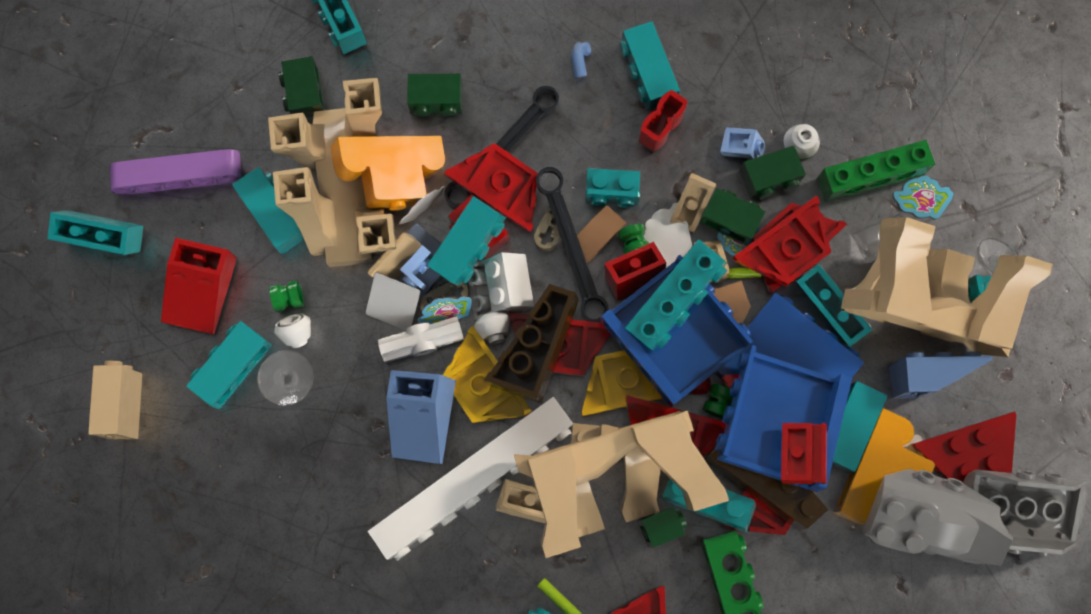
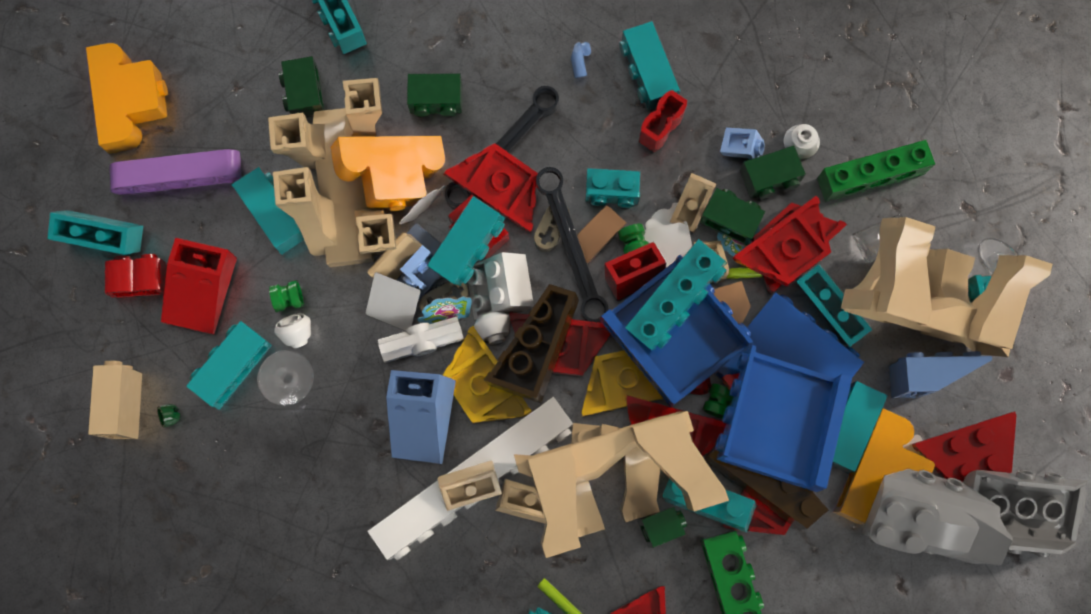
(123, 96): none -> light orange brick
(135, 277): none -> red brick
(168, 415): none -> dark green hinge
(469, 485): none -> tan slope
(804, 453): red plate -> none
(924, 197): sticker -> none

